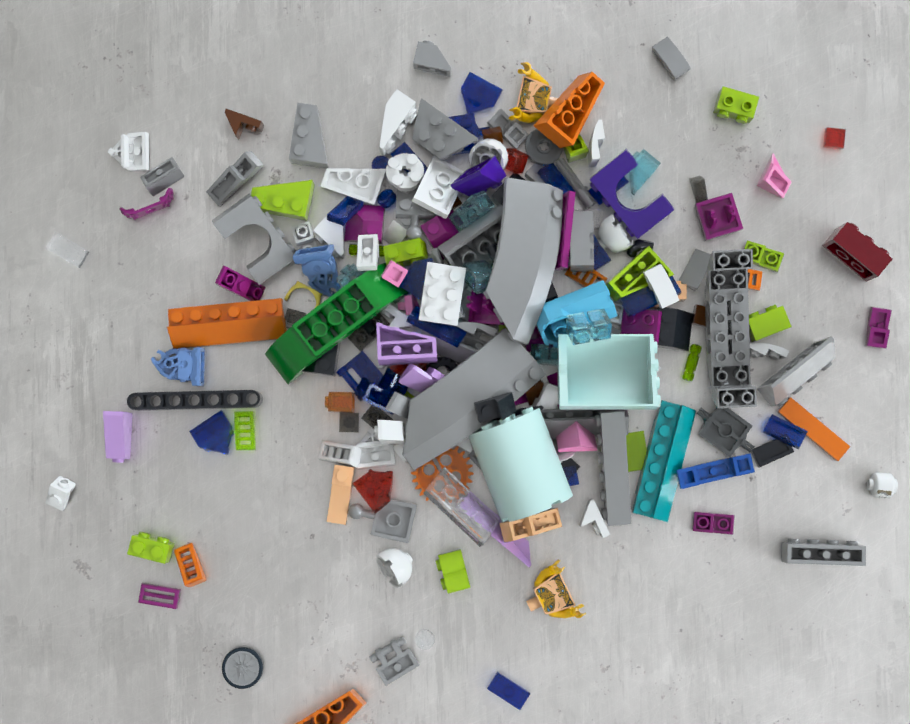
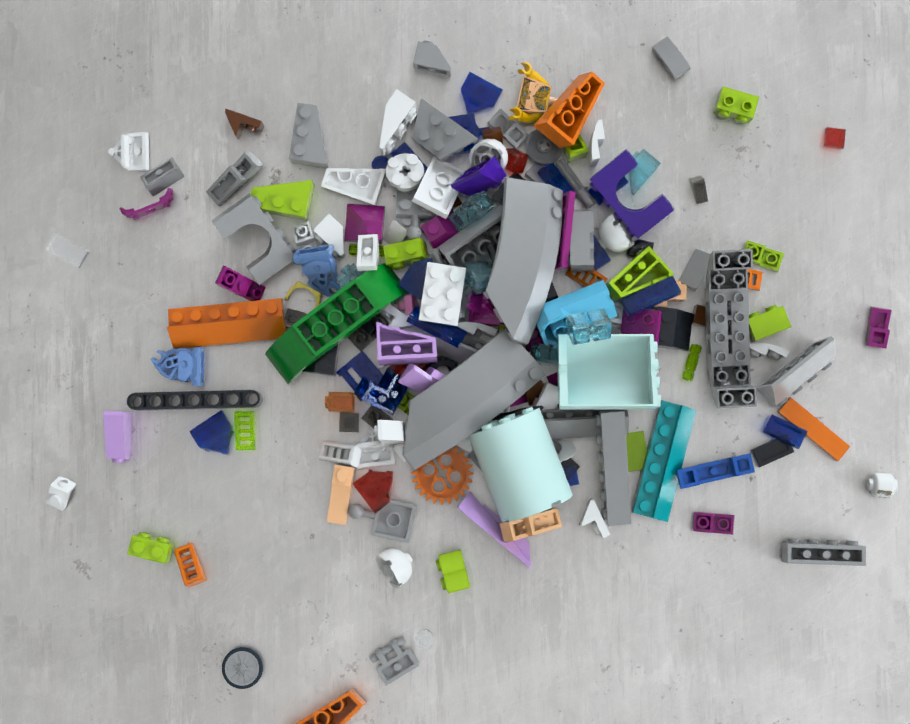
(157, 595): magenta tile -> none
(345, 210): clear blue tile -> none
(386, 198): clear blue tile -> none
(394, 273): bright pink tile -> none
(399, 404): light grey slope -> none
(462, 506): clear tile -> none
(495, 407): black slope -> none
(508, 690): clear blue plate -> none
(553, 594): torso -> none
(576, 439): bright pink slope -> none
(661, 286): white slope -> none
(718, 216): magenta plate -> none
(725, 430): dark grey plate -> none
(774, 179): bright pink slope -> none
(857, 251): dark red brick -> none

